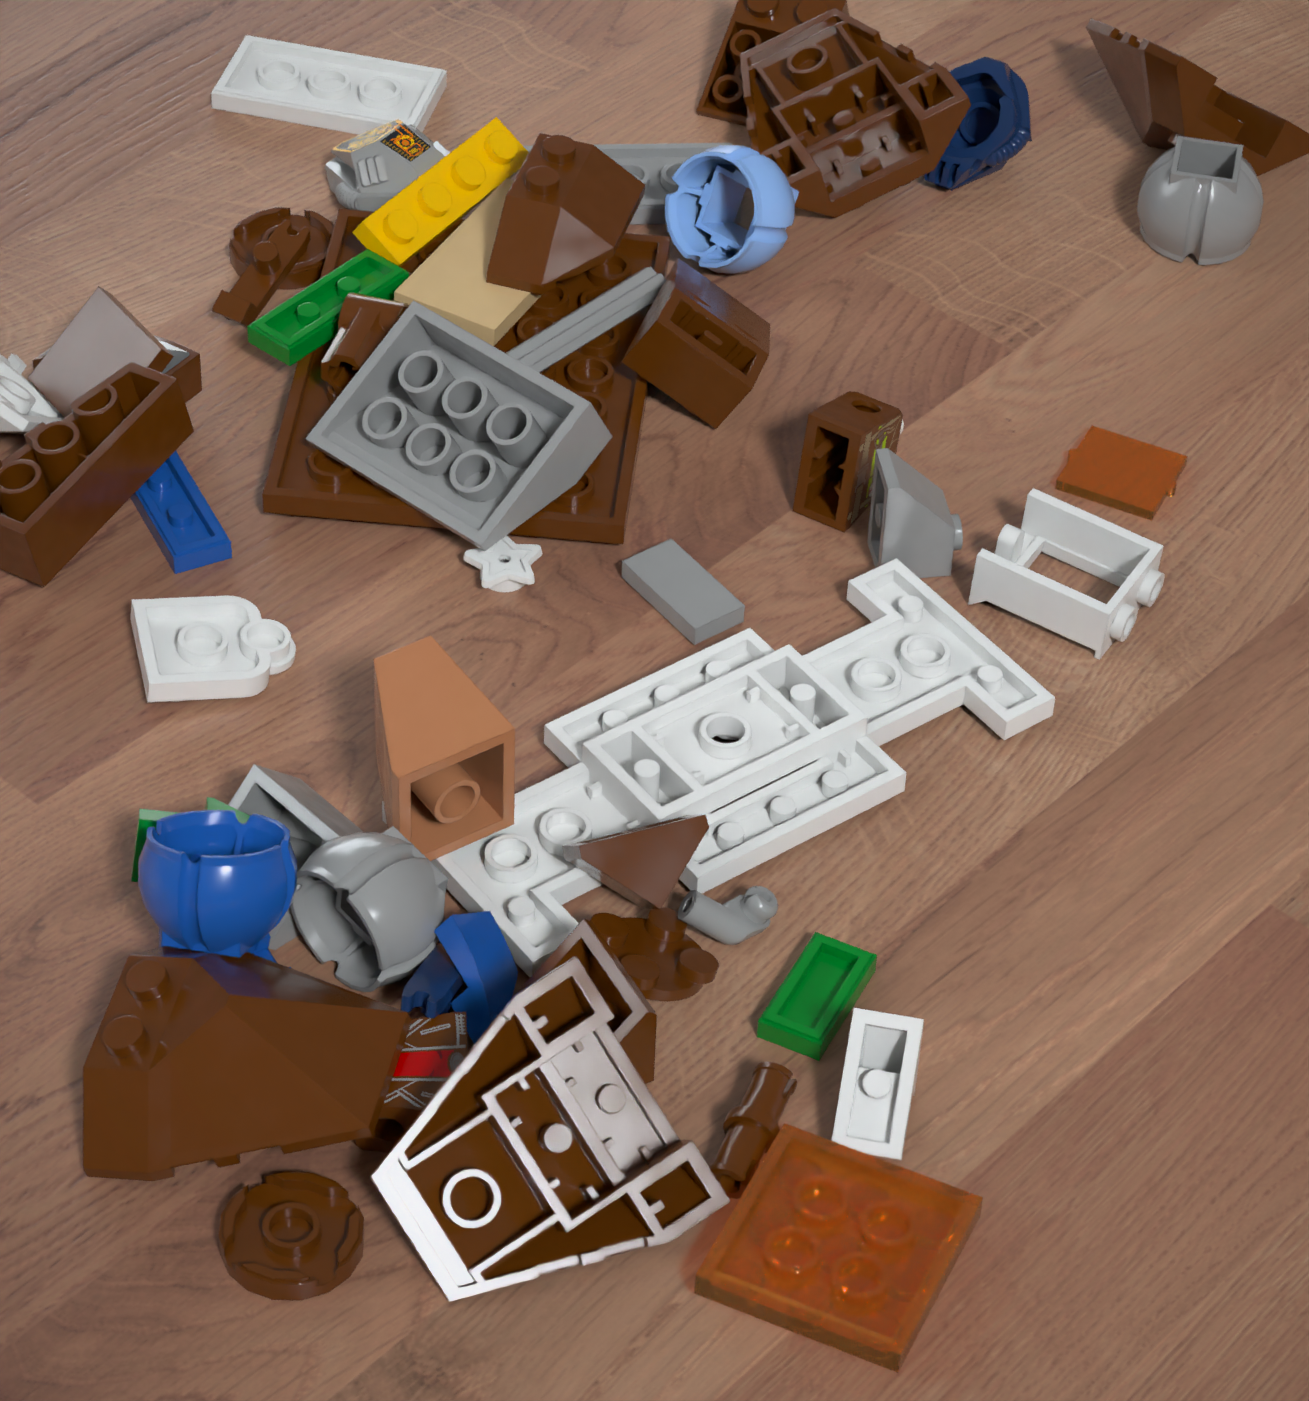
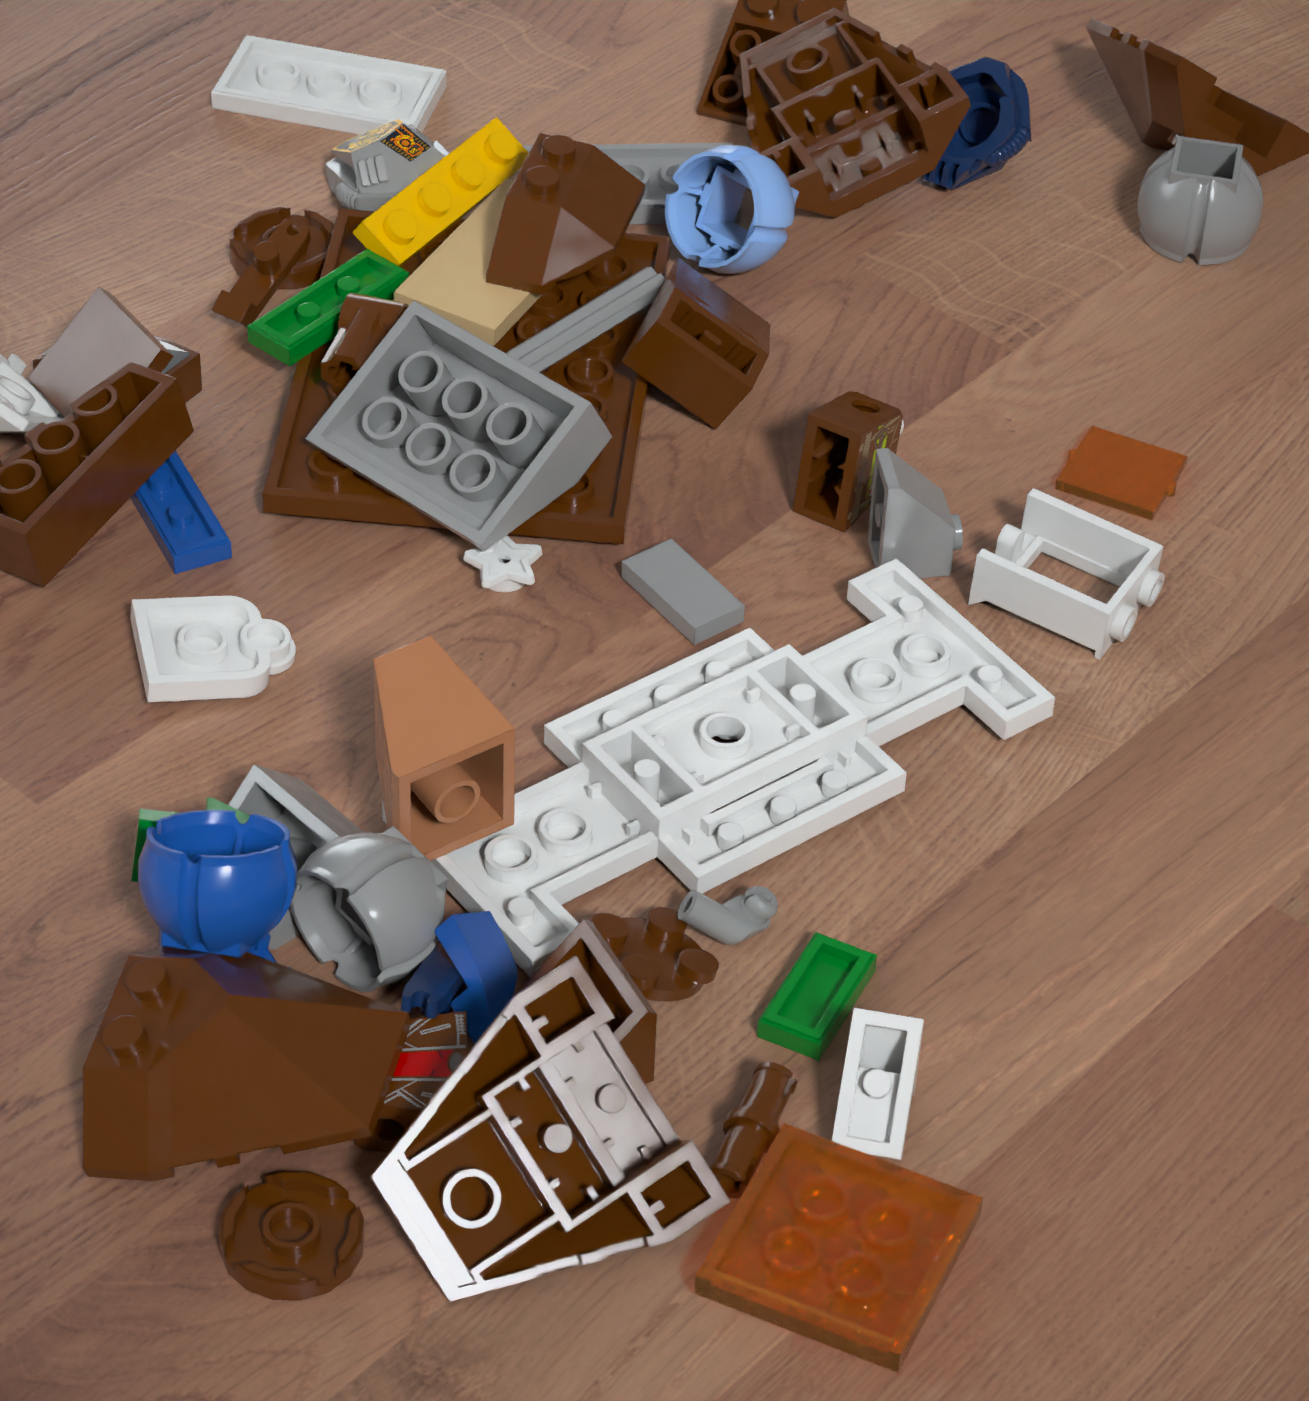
(642, 860): reddish brown slope -> none

